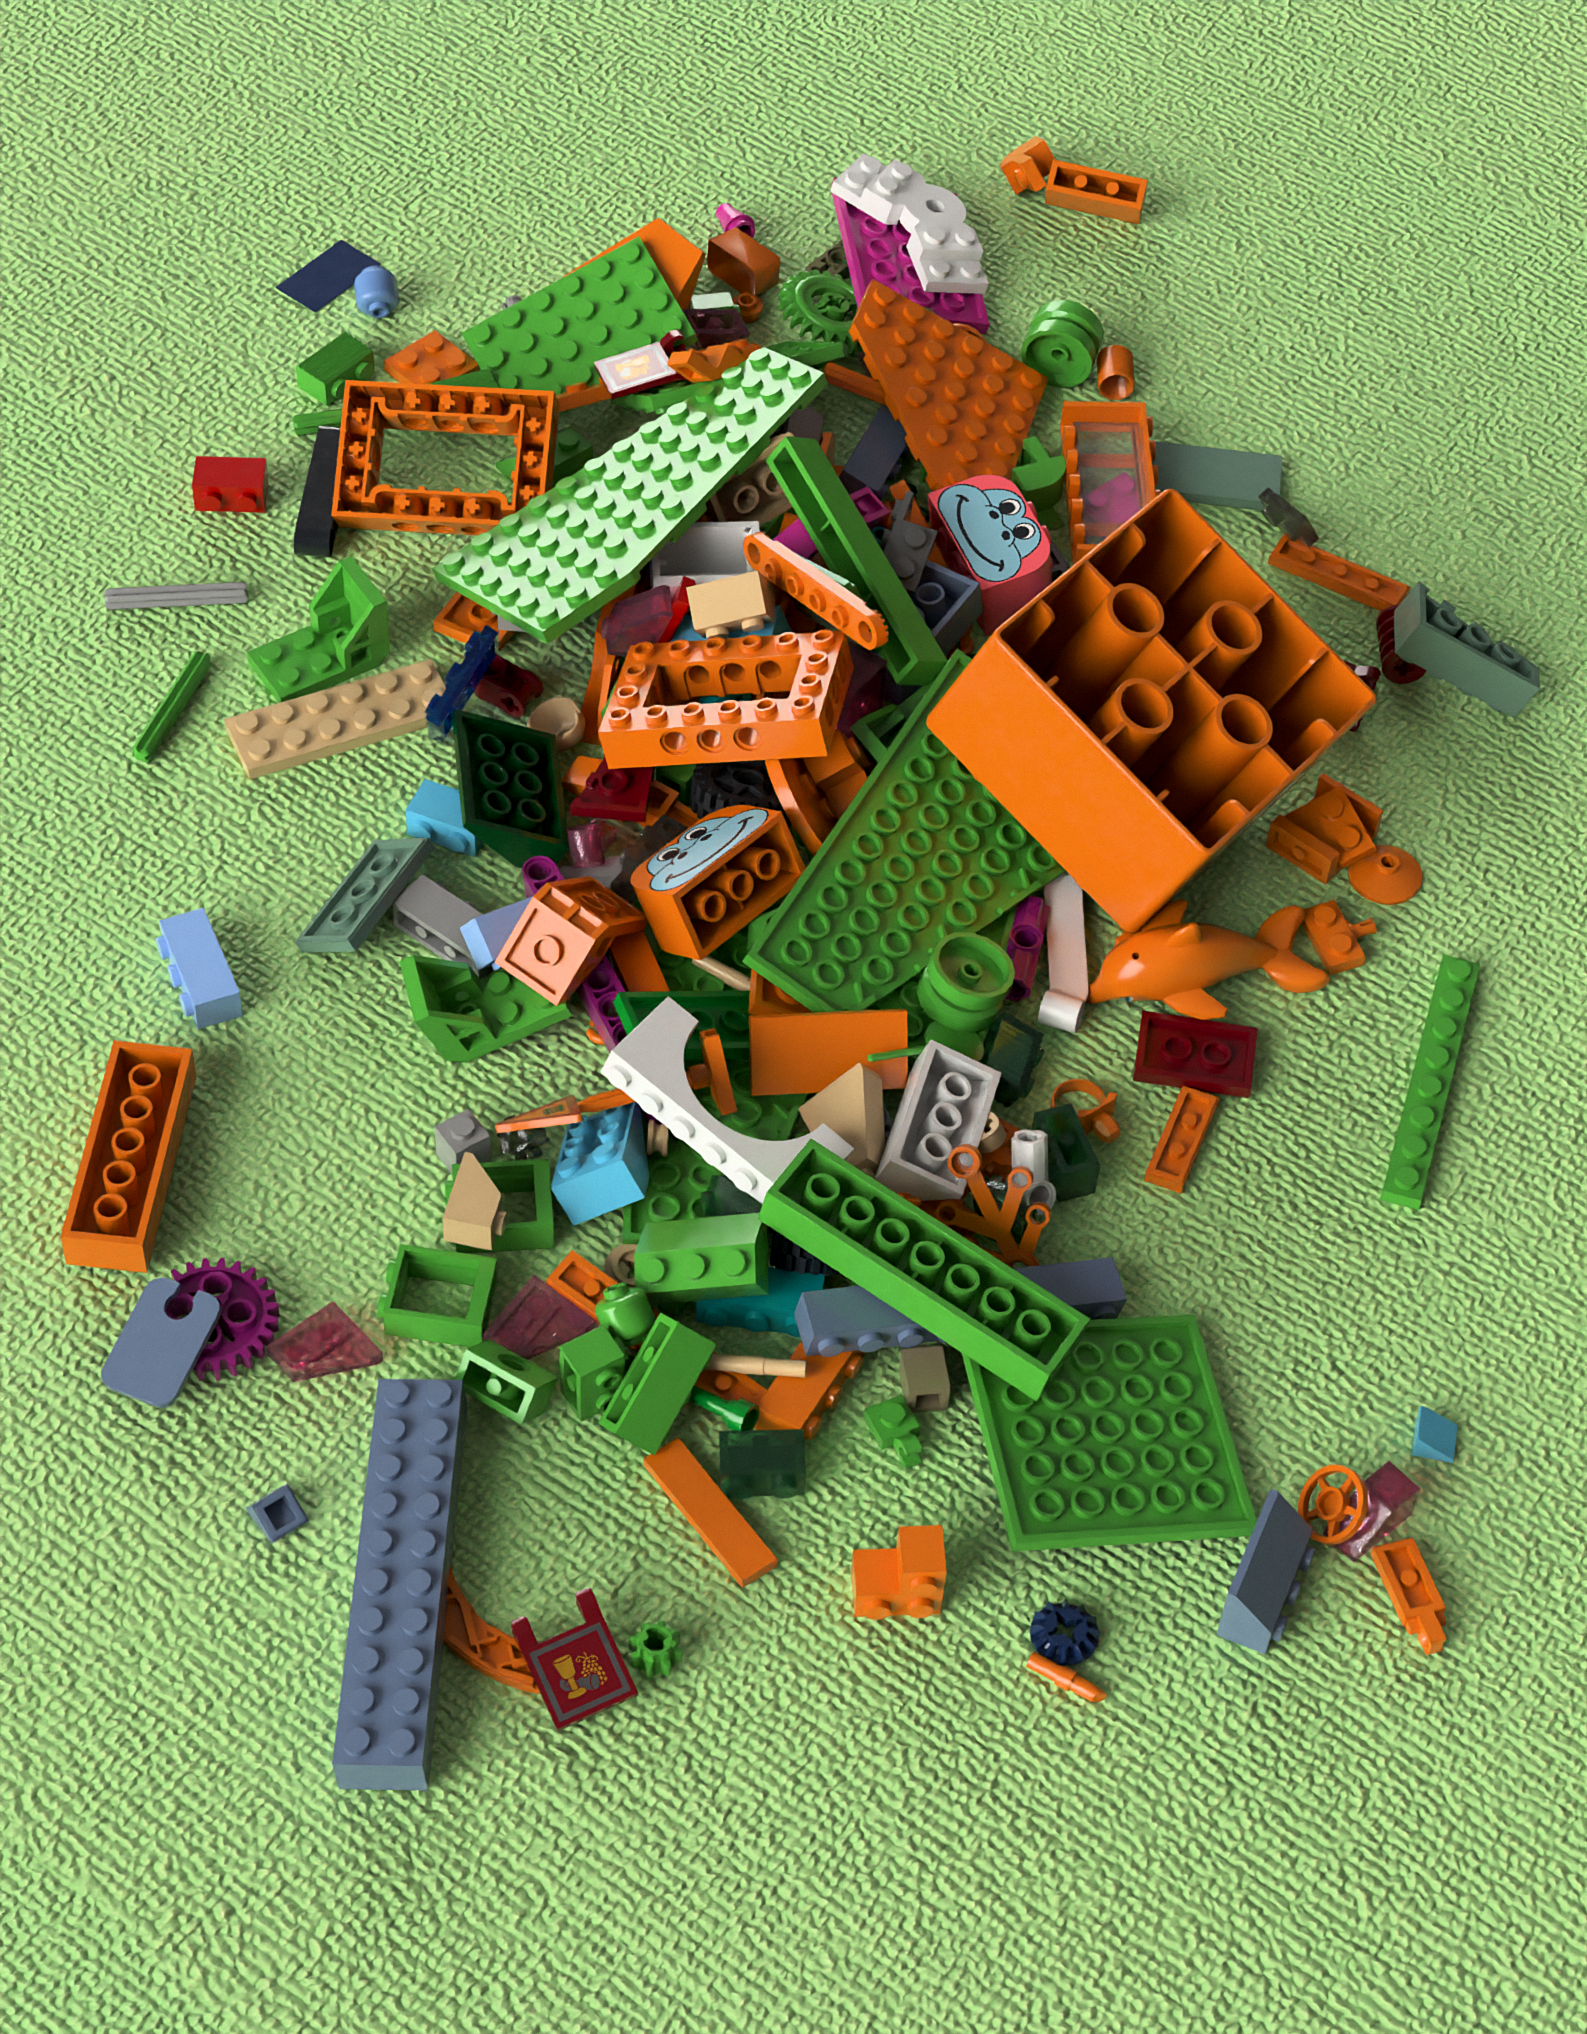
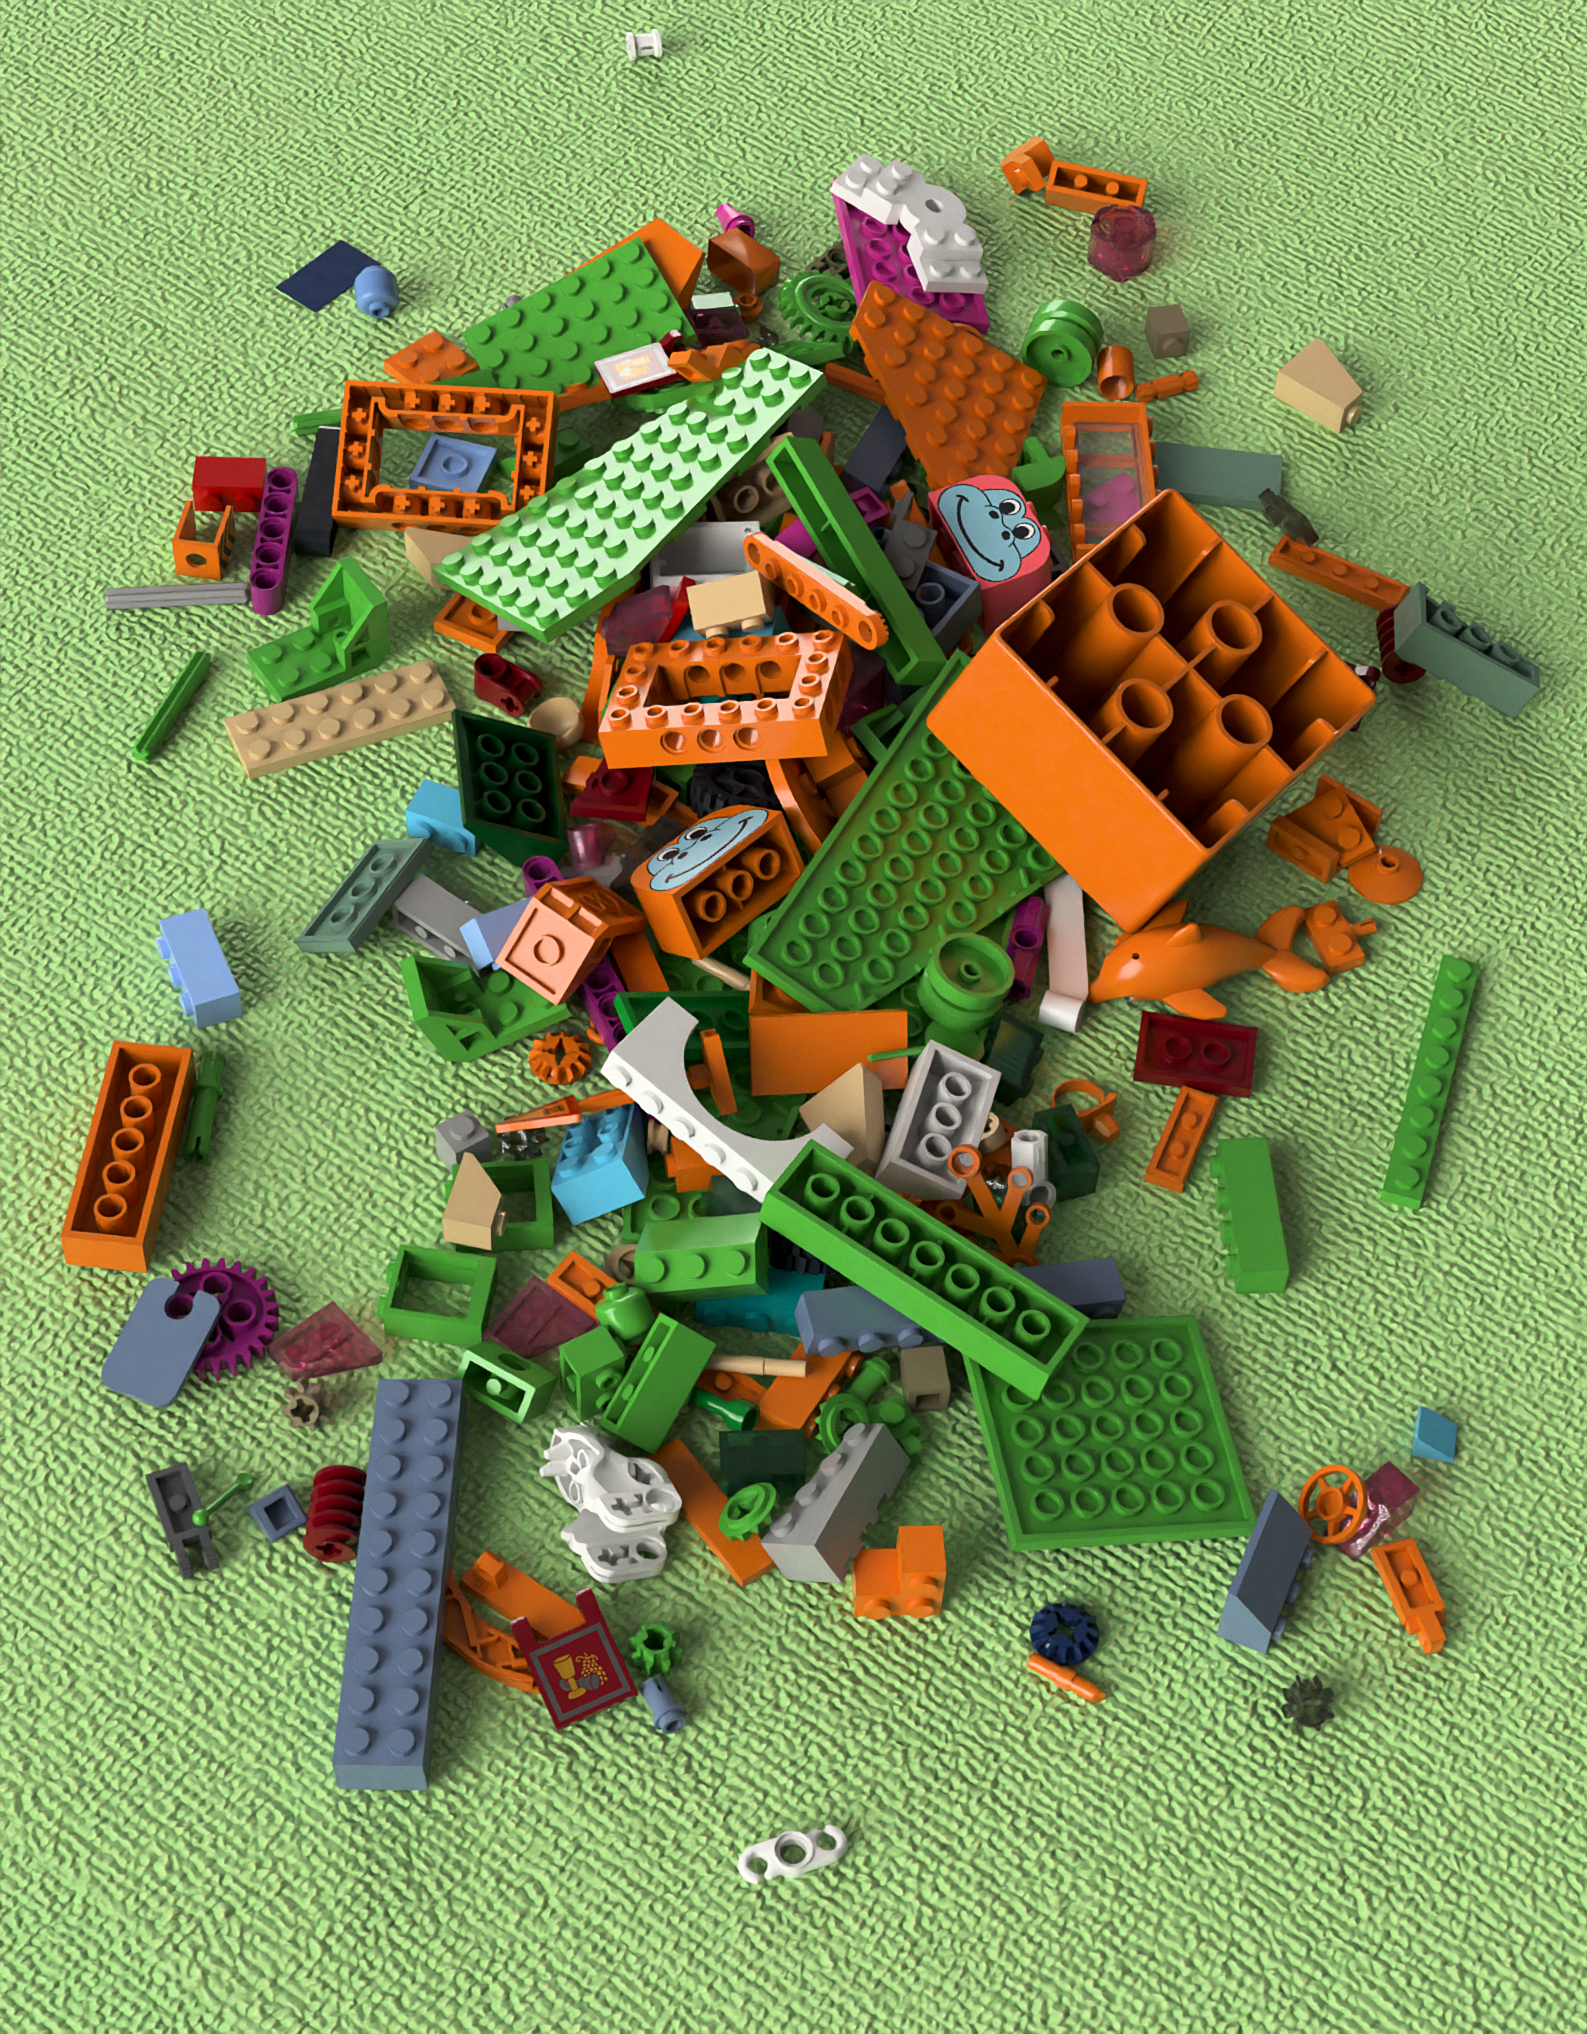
(175, 1503): none -> dark grey hinge
(206, 1093): none -> bright green pin
(214, 553): none -> orange piece
(242, 1483): none -> bright green hinge
(274, 541): none -> magenta beam
(314, 1395): none -> dark tan gear
(328, 368): bright green brick -> none
(335, 1513): none -> dark red piece
(428, 548): none -> tan slope
(453, 464): none -> light blue plate
(461, 682): clear blue plate -> none
(518, 1595): none -> orange hinge
(574, 1063): none -> orange gear
(619, 1502): none -> white animal
(643, 44): none -> white bush
(667, 1713): none -> sand blue pin
(688, 1167): none -> orange brick
(757, 1502): none -> bright green gear
(767, 337): none -> clear smoke animal
(770, 1852): none -> white piece
(836, 1506): none -> light grey wedge
(837, 1409): none -> bright green gear
(873, 1376): none -> bright green pin
(1121, 241): none -> clear pink brick
(1166, 386): none -> orange axle
(1167, 331): none -> dark tan brick
(1250, 1216): none -> bright green brick
(1310, 1715): none -> clear smoke gear
(1320, 387): none -> tan slope

